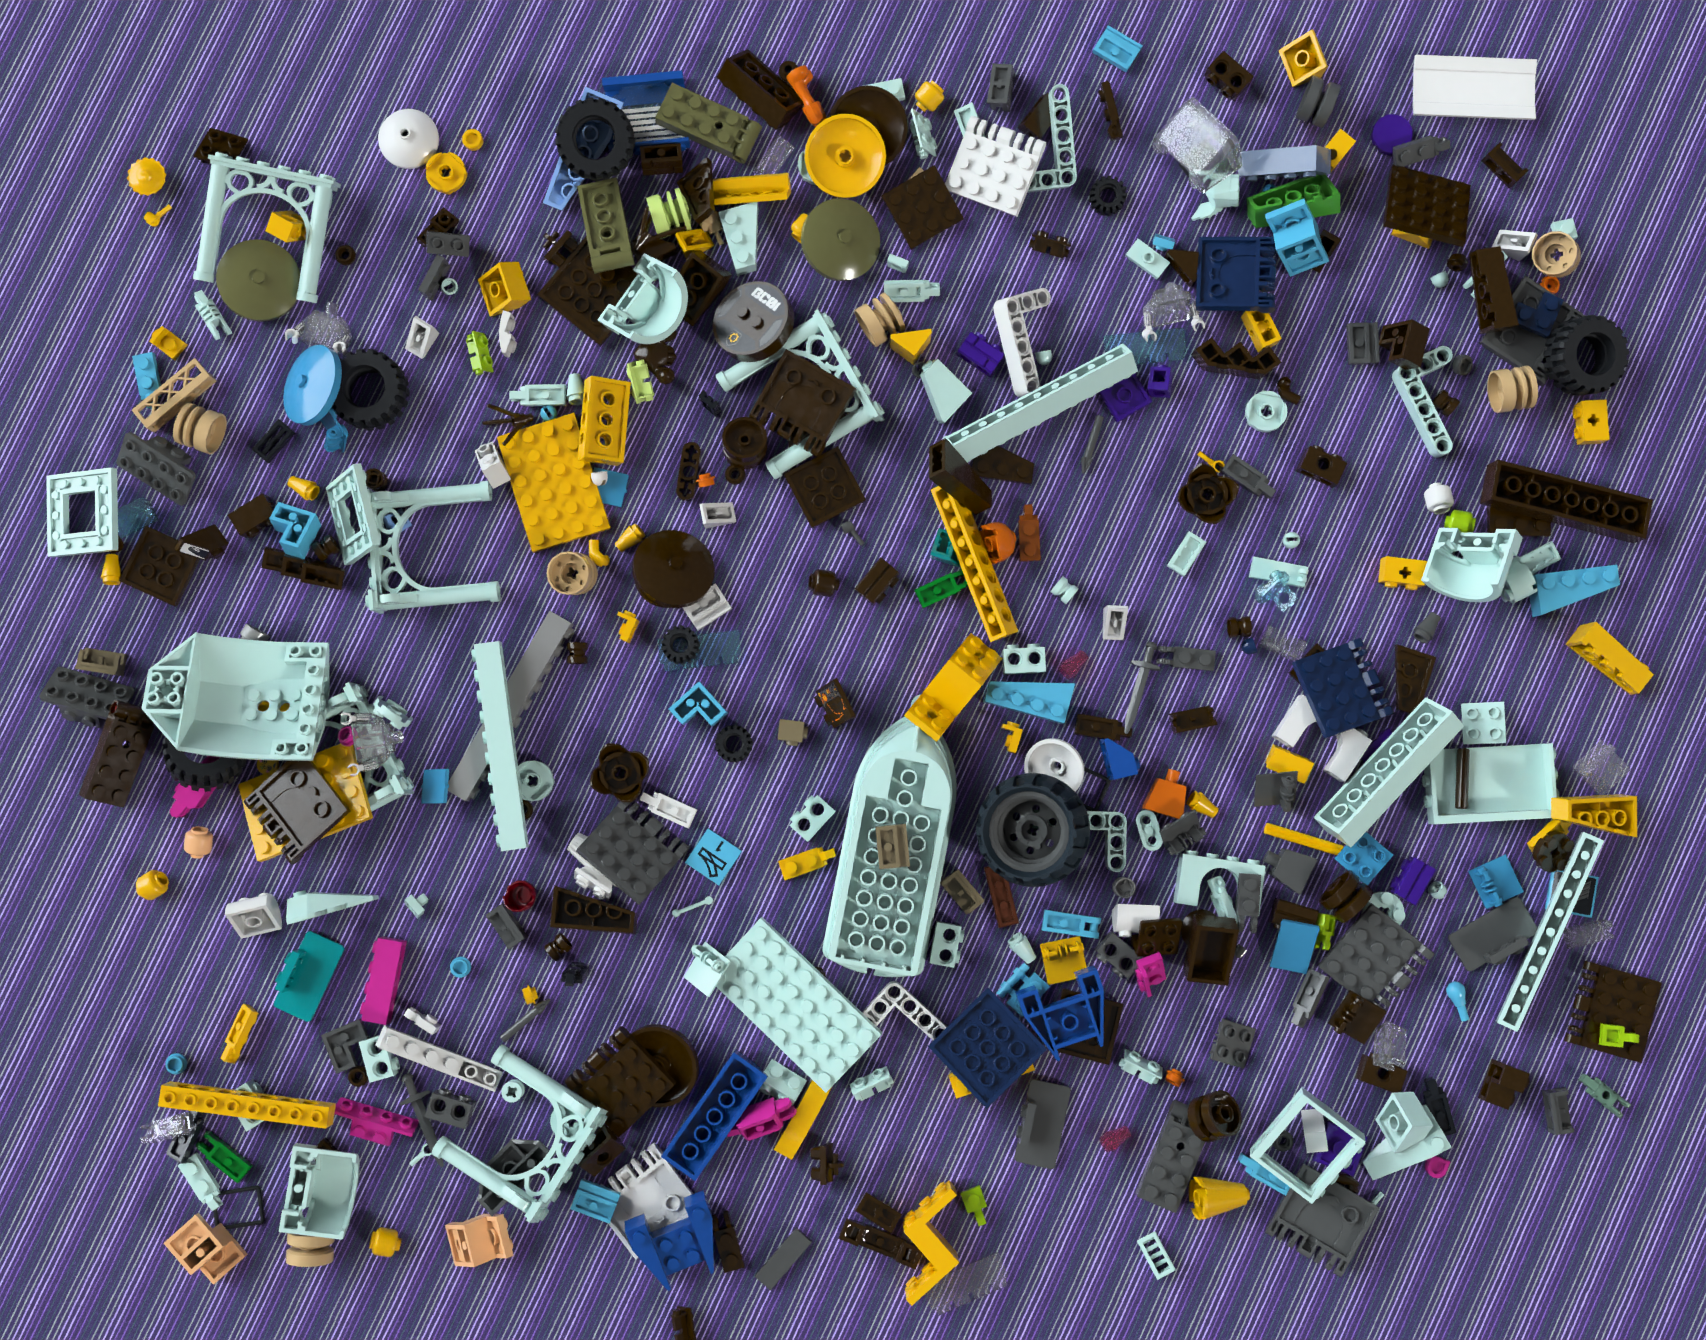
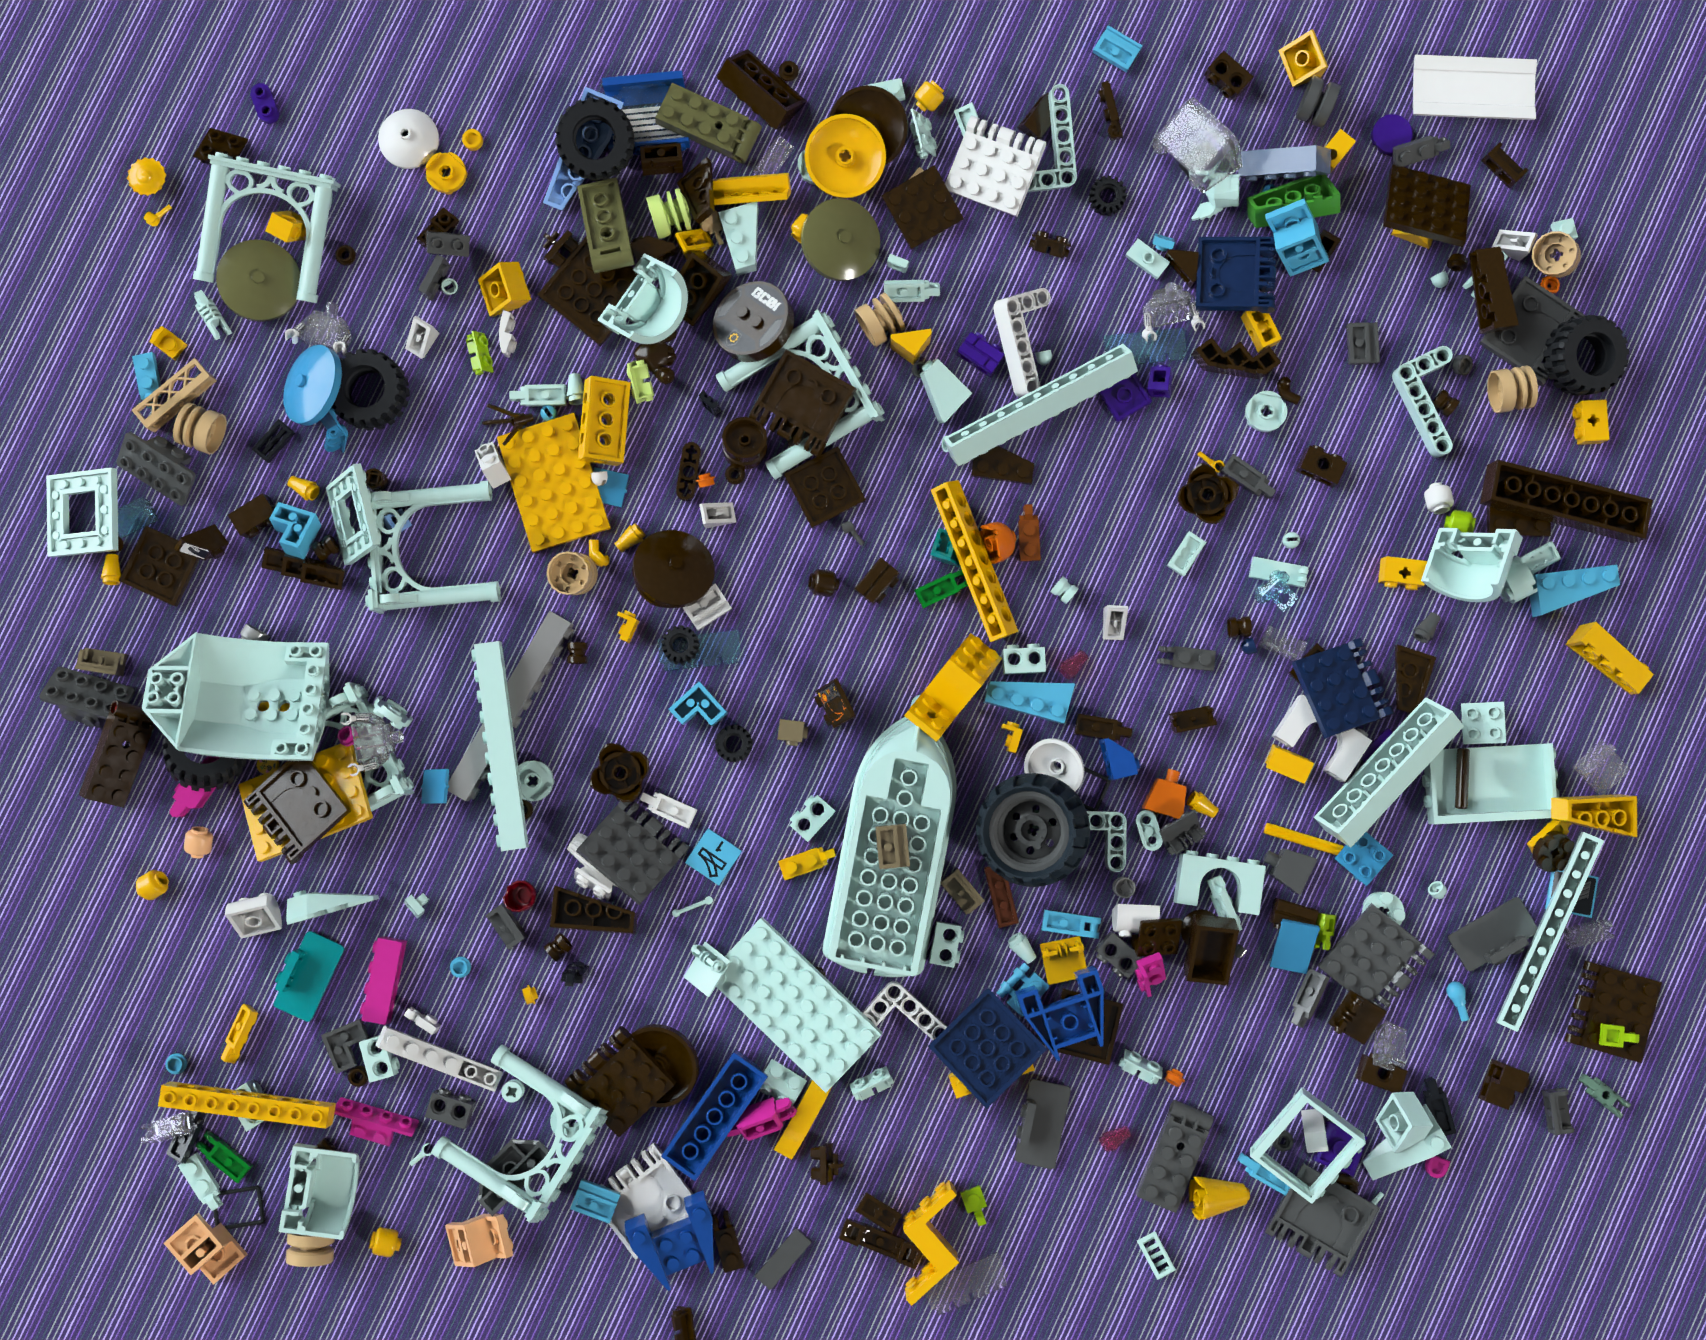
(263, 102): none -> dark purple plate
(420, 1111): dark grey sword -> none
(538, 1009): dark grey piece -> none
(601, 1151): dark brown brick -> none
(645, 237): dark brown plant -> none
(798, 80): orange piece -> none
(957, 477): dark brown slope -> none
(1001, 86): dark grey hinge -> none
(1087, 459): dark grey piece -> none
(1145, 667): dark grey sword -> none
(1214, 1116): dark brown wheel -> none
(1232, 1043): dark grey hinge -> none
(1248, 900): dark grey hinge -> none
(1276, 789): dark grey hinge -> none
(1346, 896): dark brown wheel -> none
(1405, 342): dark brown brick -> none
(1412, 880): dark purple brick -> none
(1495, 881): dark azure hinge -> none
(1540, 319): dark blue plate -> none

